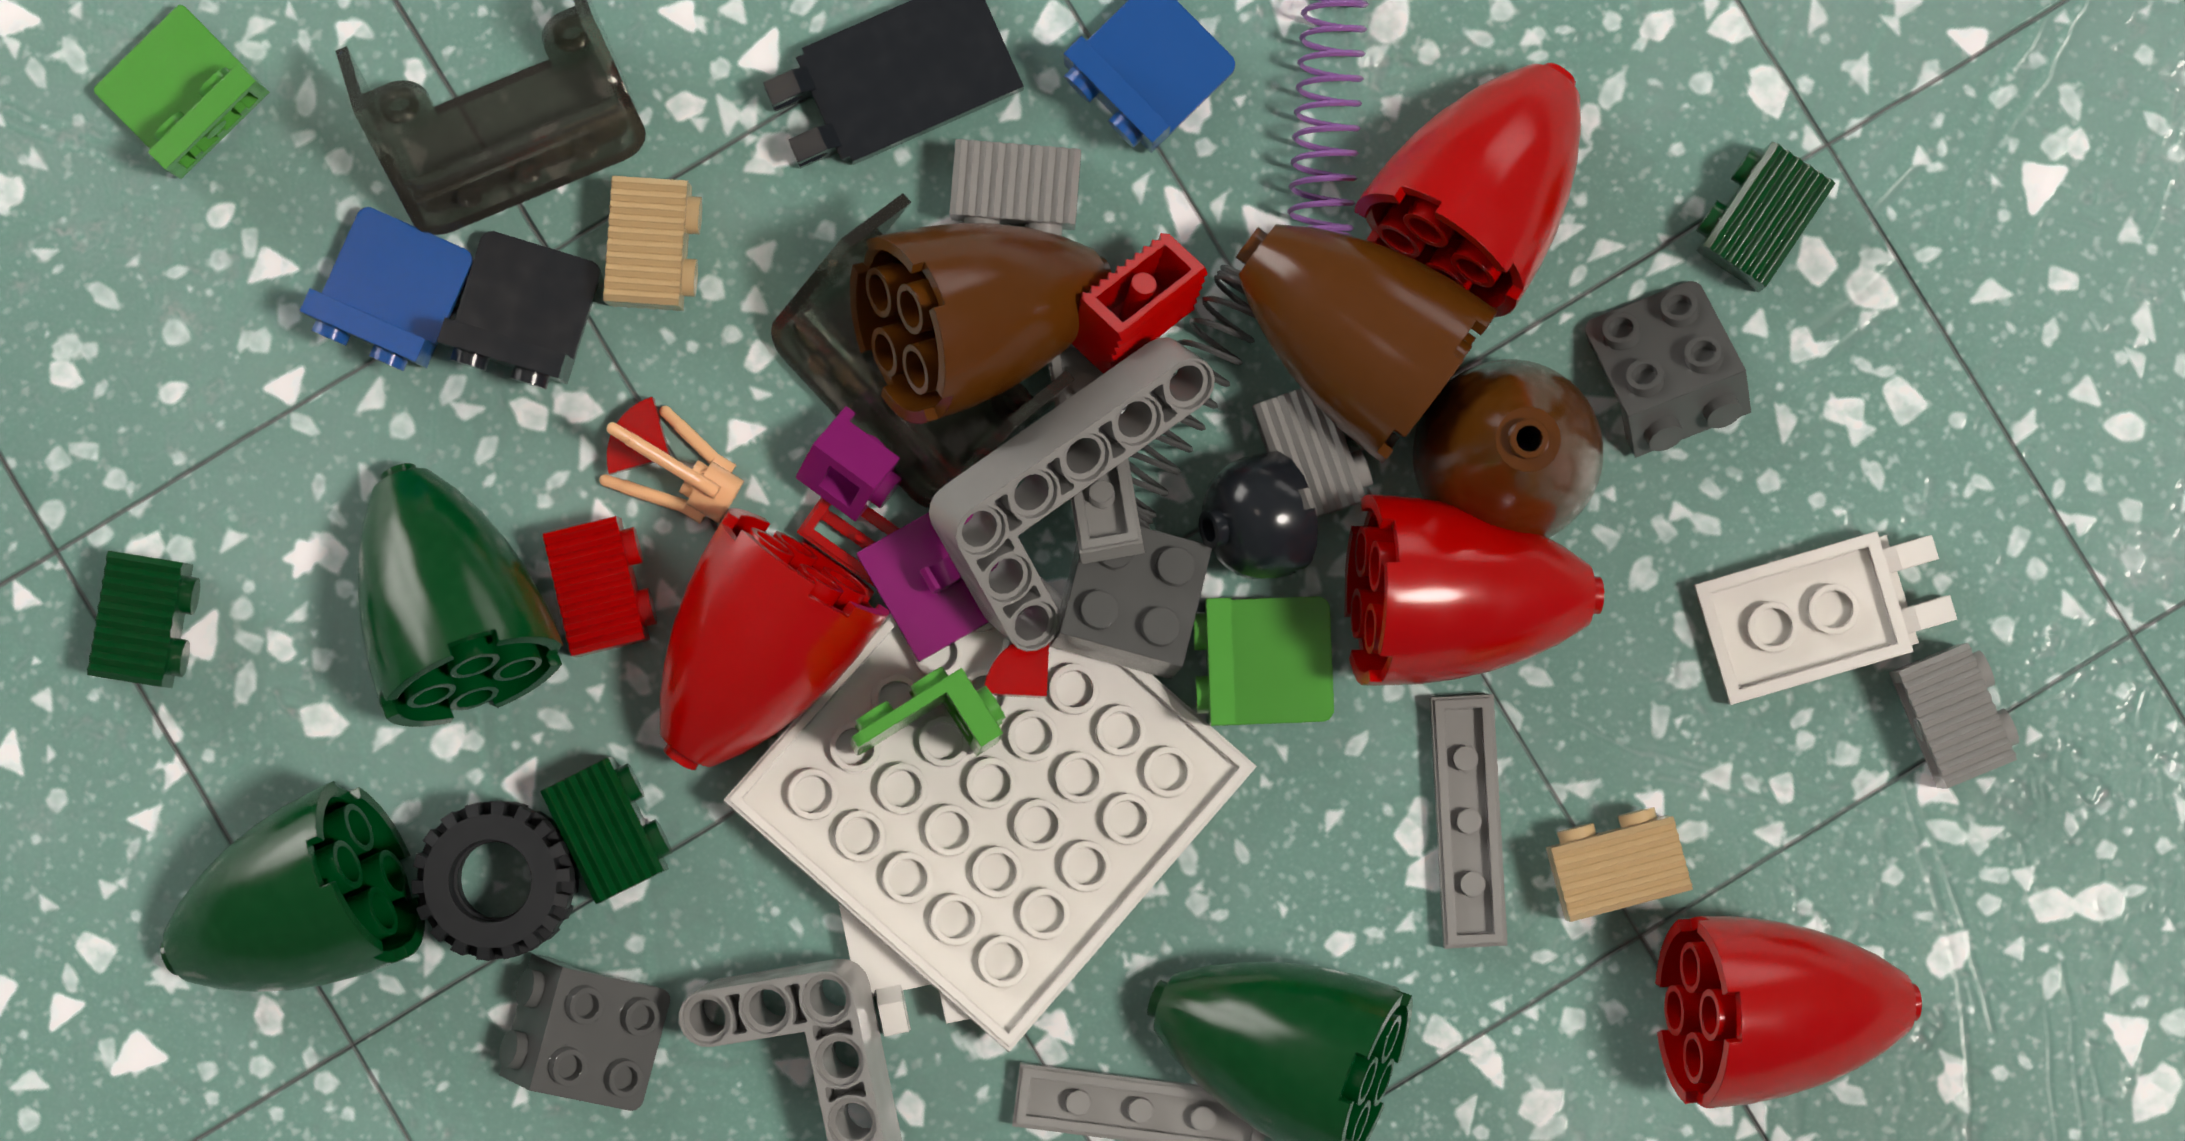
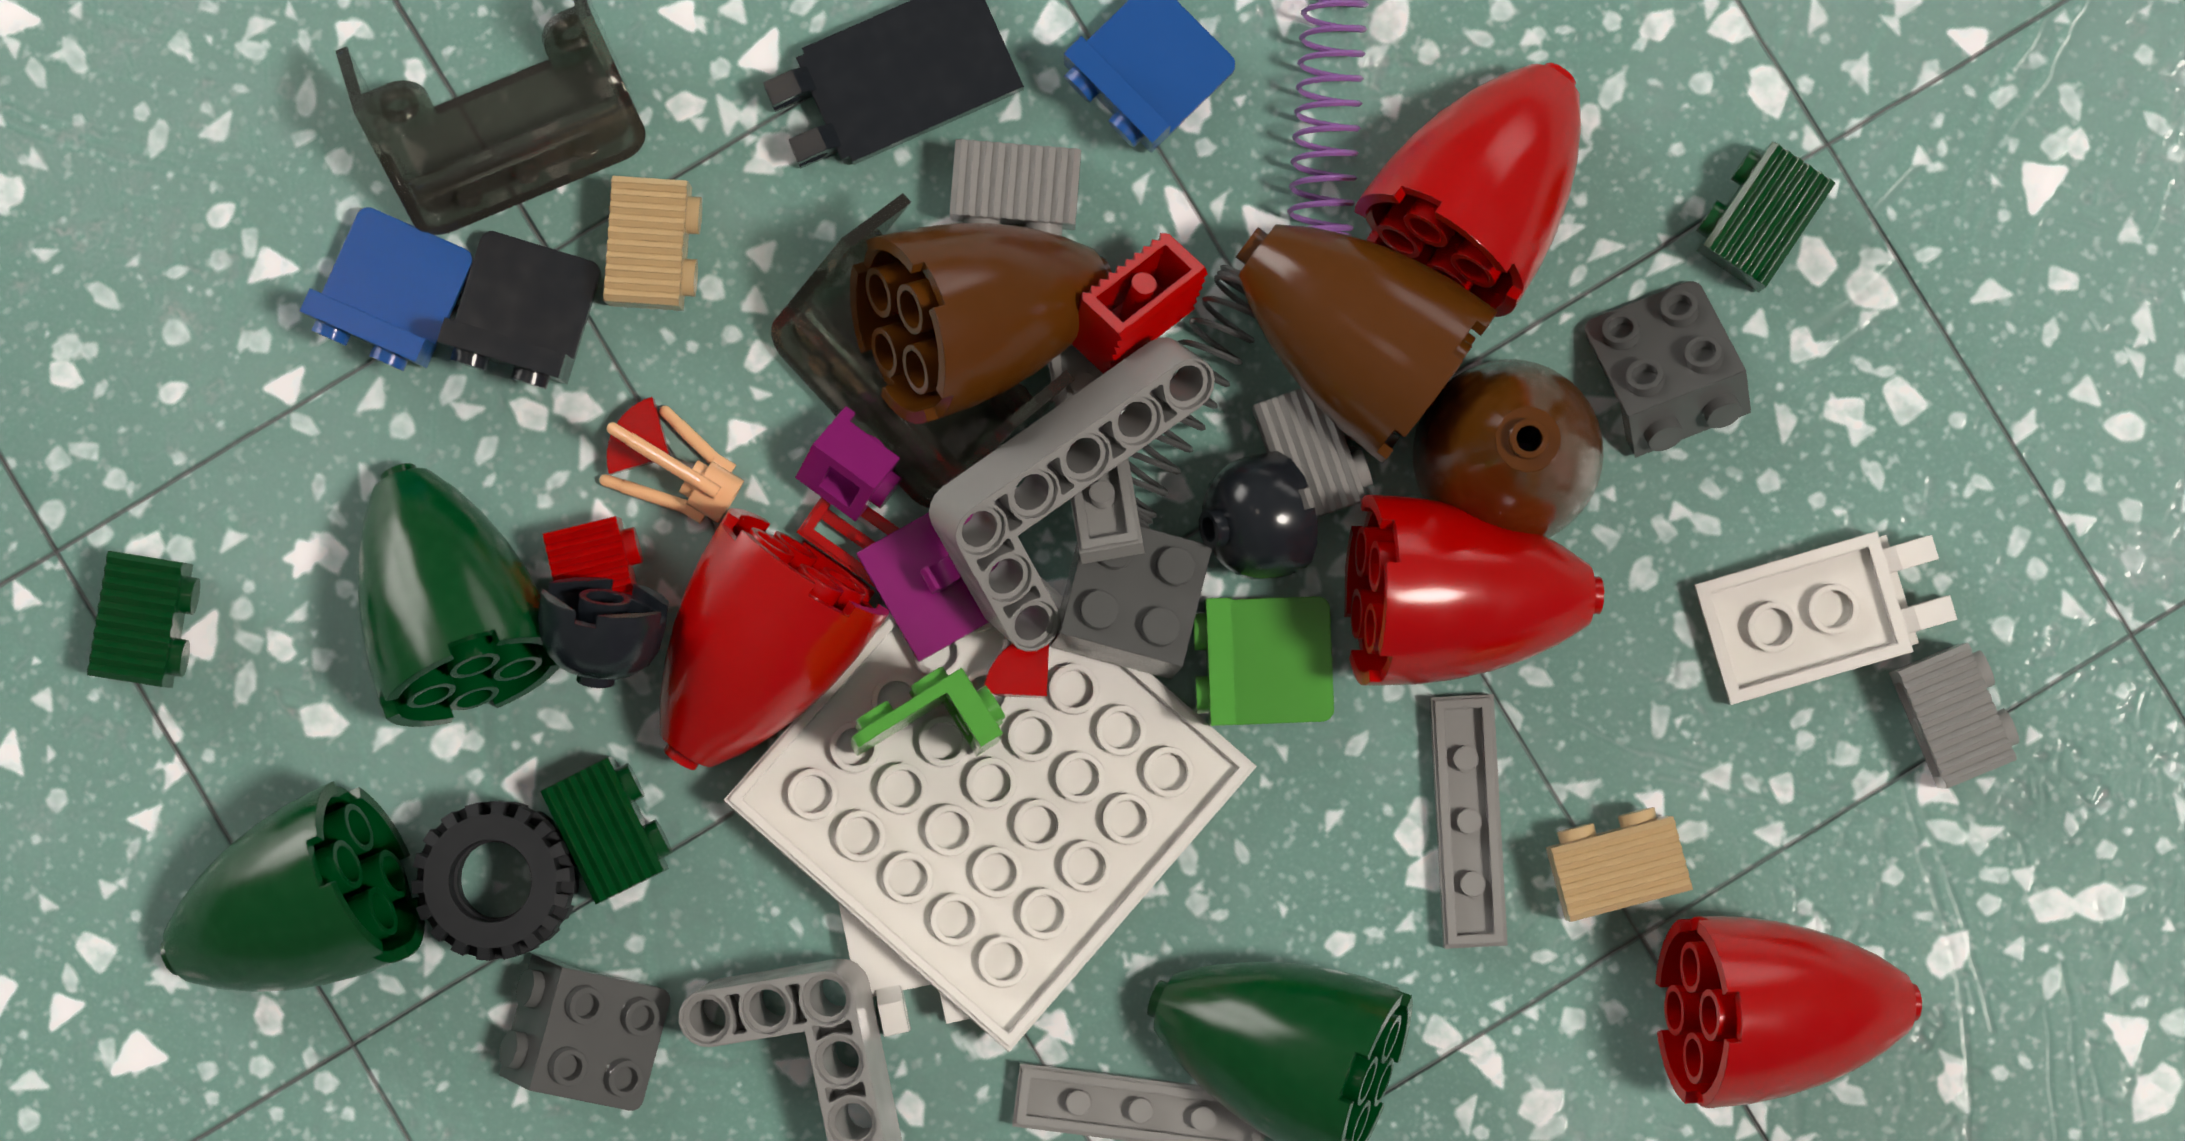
(180, 91): bright green bracket -> none
(601, 630): none -> black cylinder

